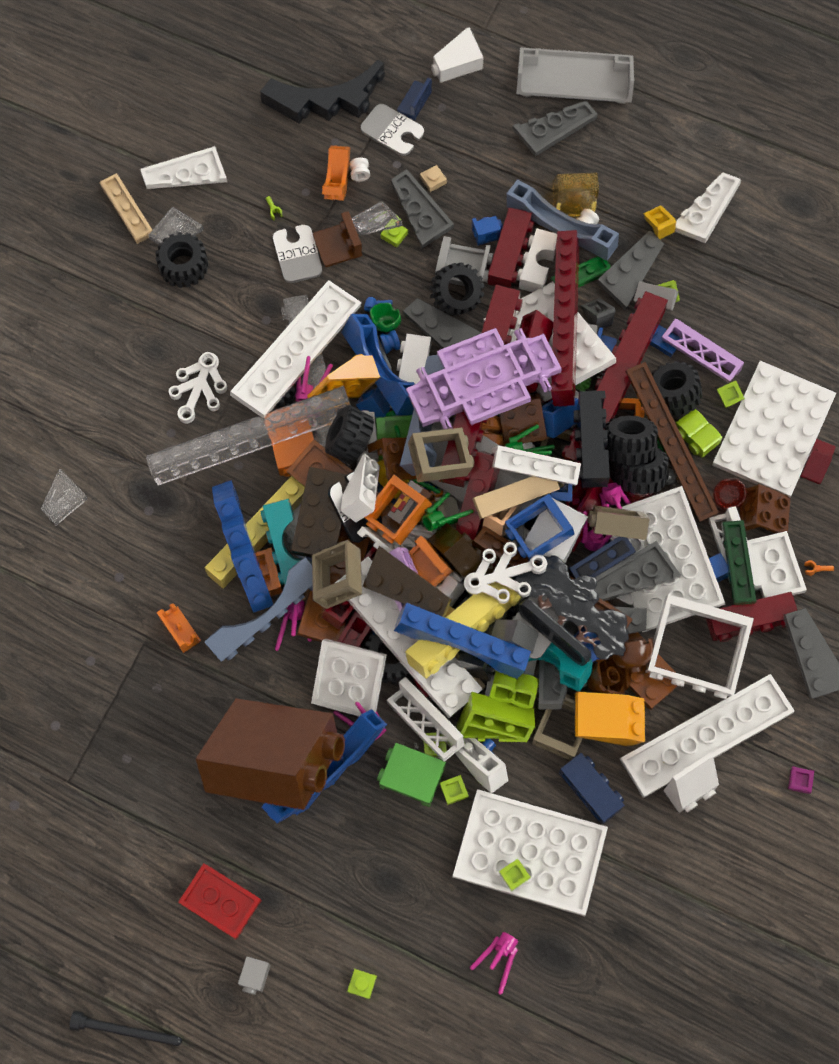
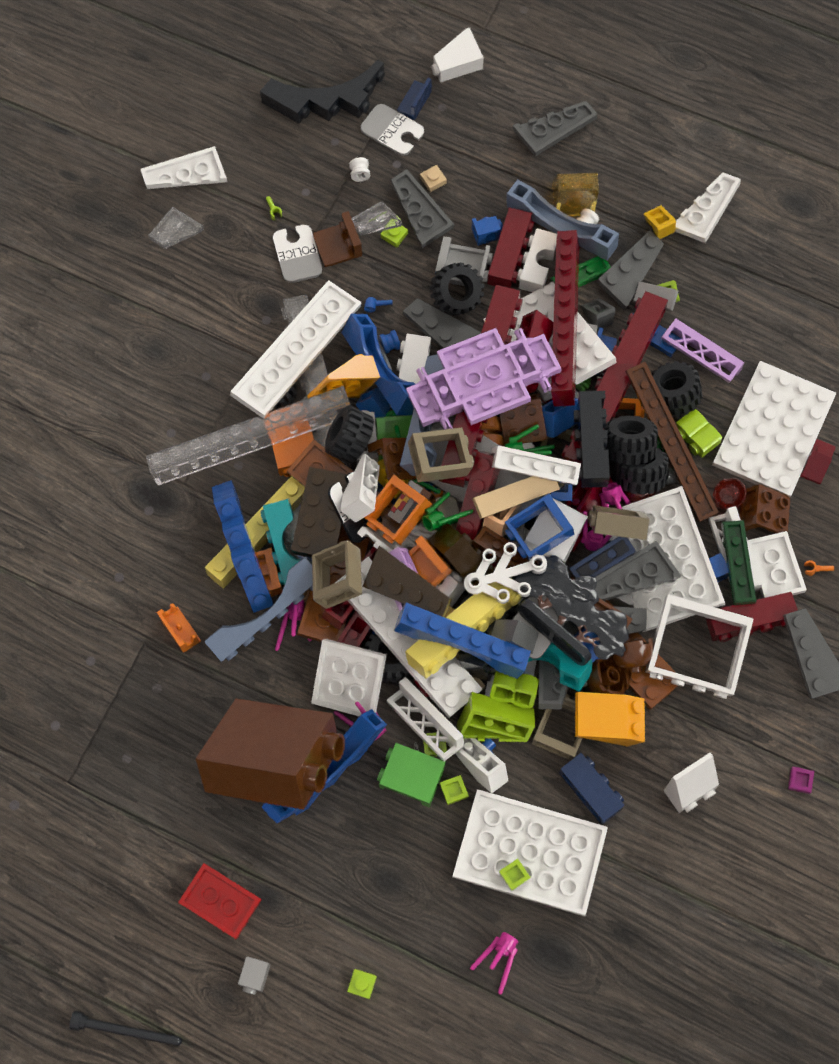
(62, 498): clear wing -> none
(126, 208): tan tile -> none
(181, 246): black tyre -> none
(198, 384): white plant -> none
(304, 389): dark pink plant -> none
(337, 173): orange arch -> none
(385, 317): green hair -> none
(575, 75): light grey slope -> none
(708, 732): white plate -> none
(730, 394): lime plate -> none

